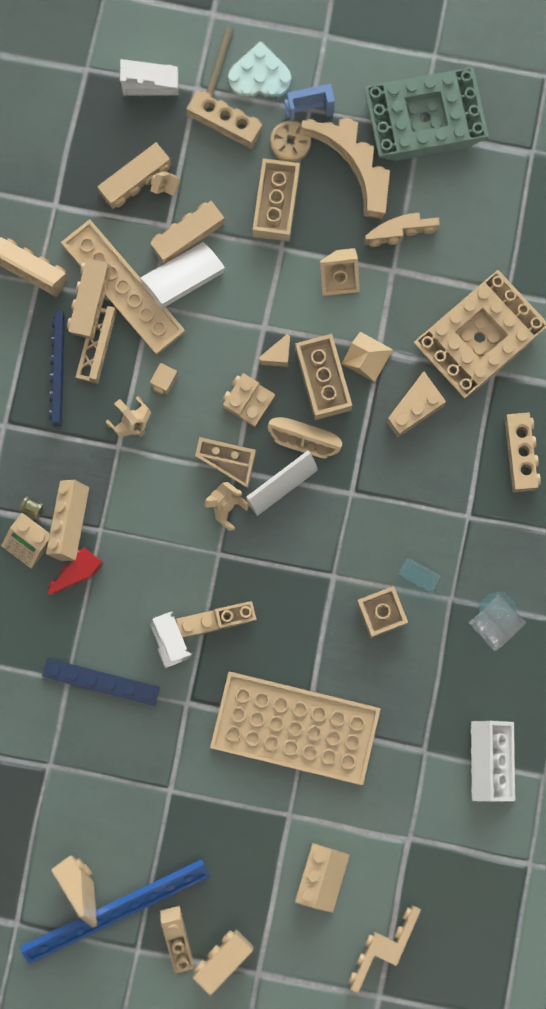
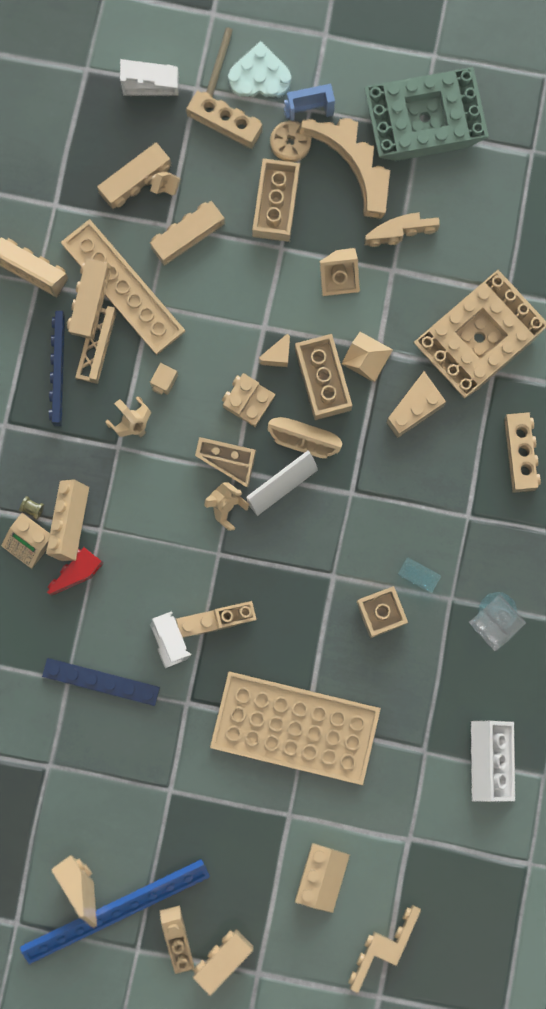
(182, 275): white slope -> none

